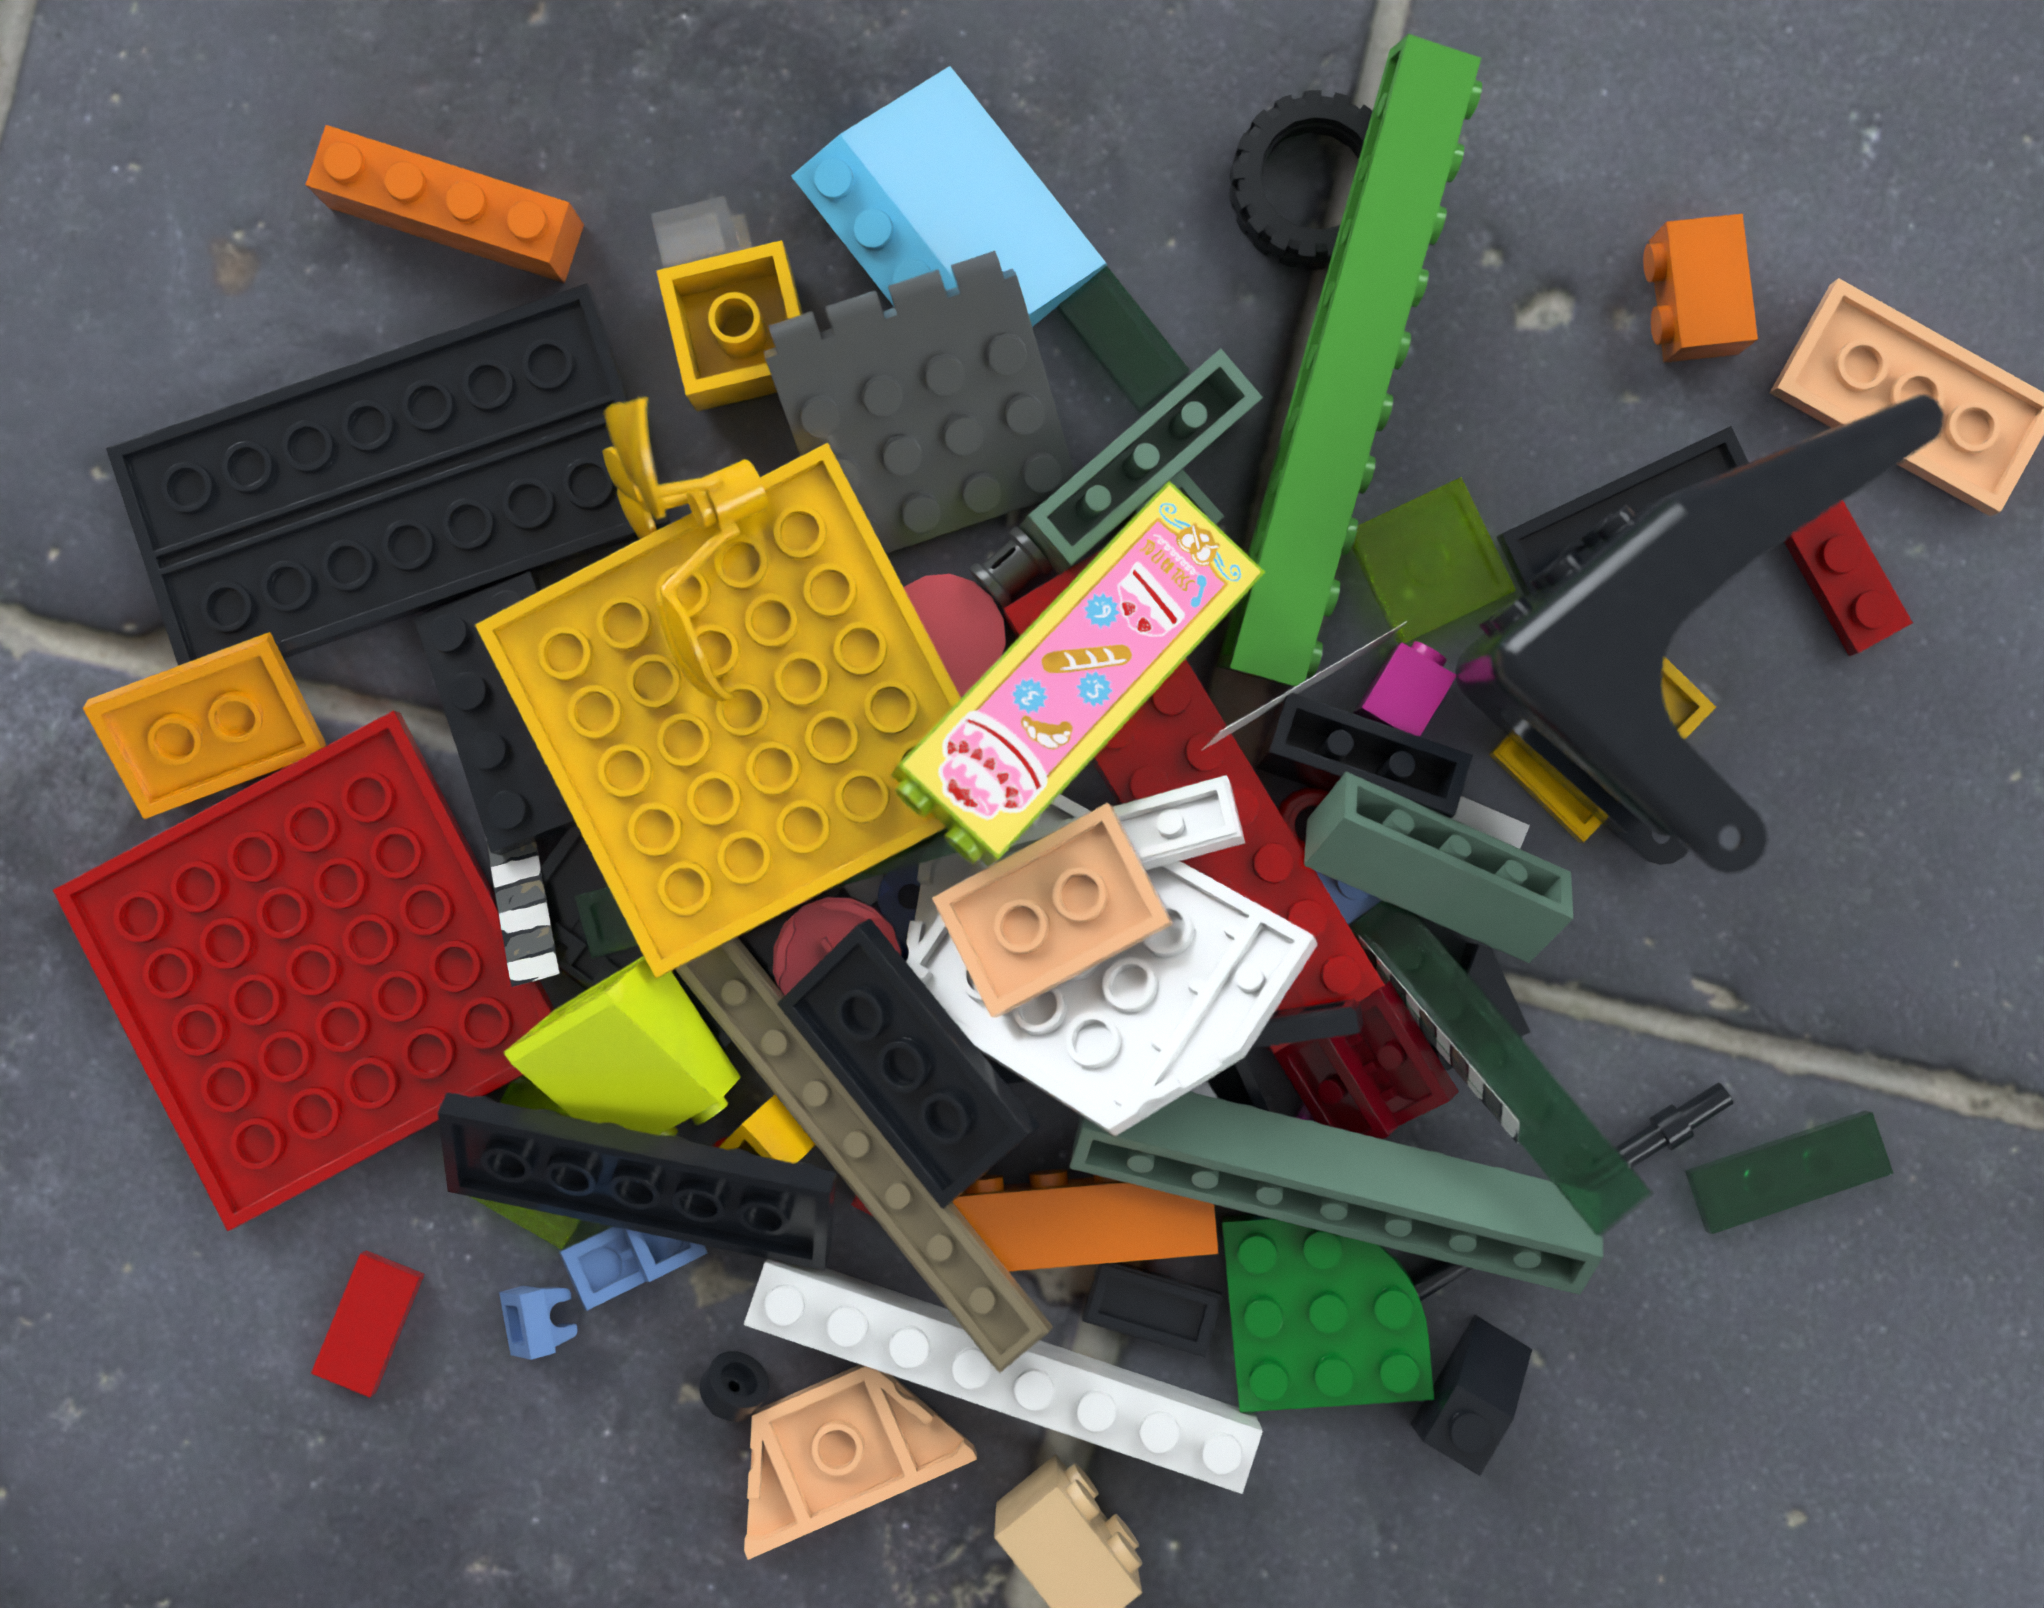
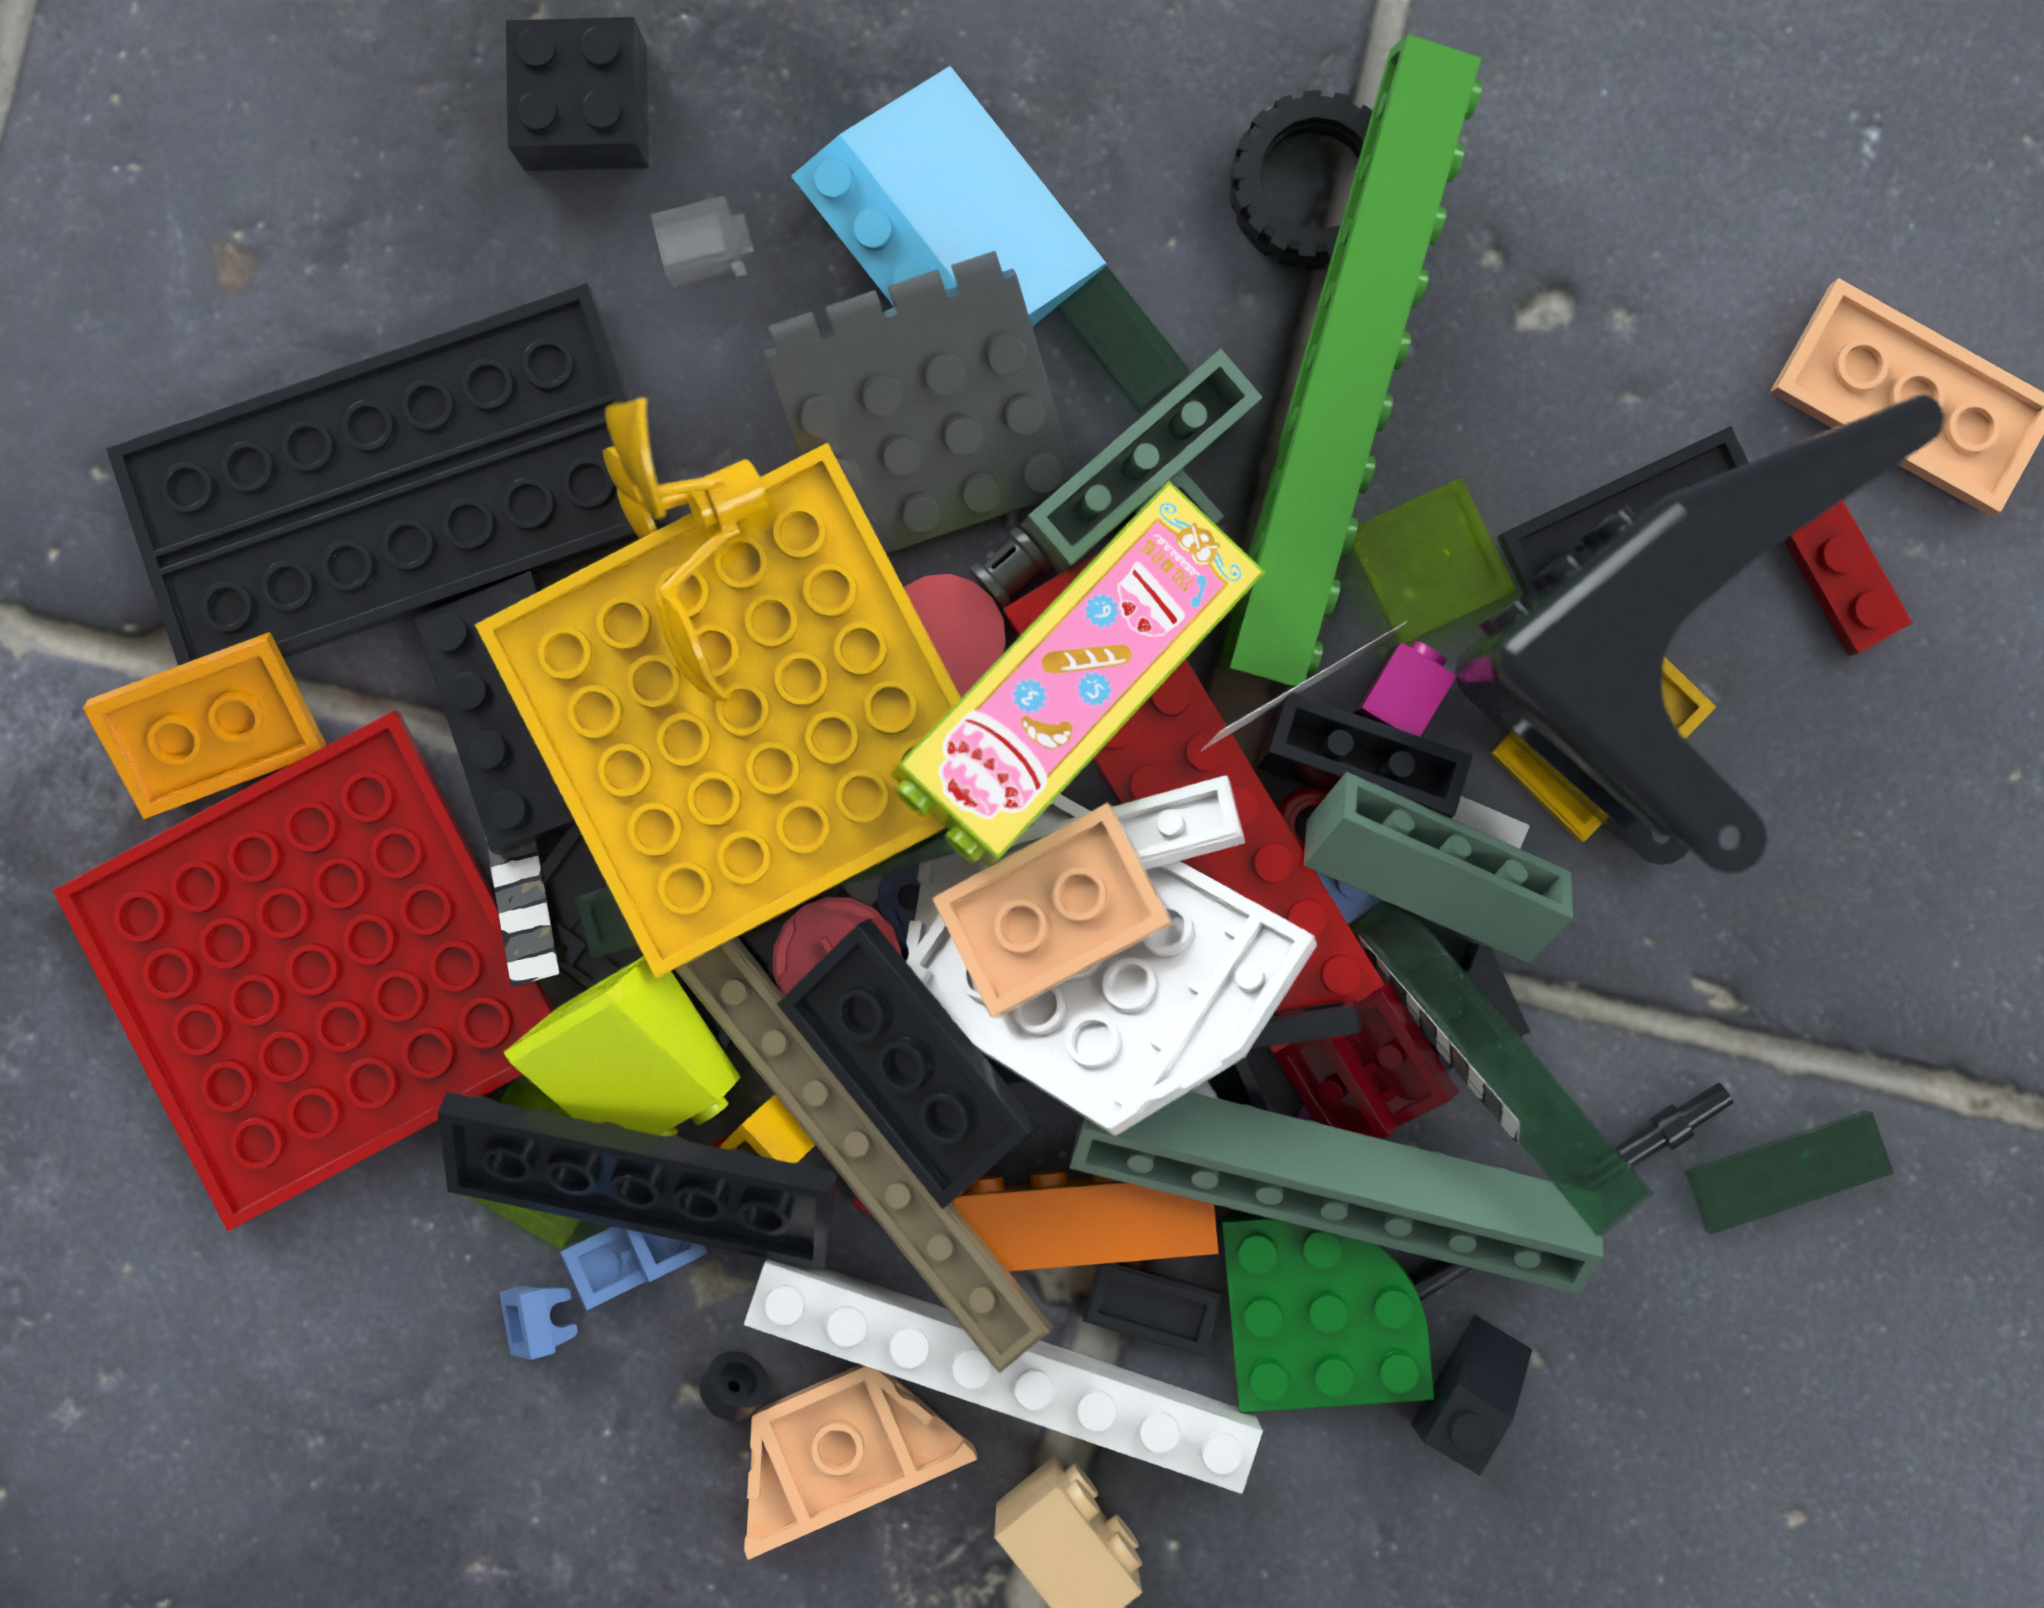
(367, 1323): red tile -> none
(445, 203): orange brick -> none
(577, 94): none -> black brick
(722, 319): yellow brick -> none
(1701, 288): orange brick -> none

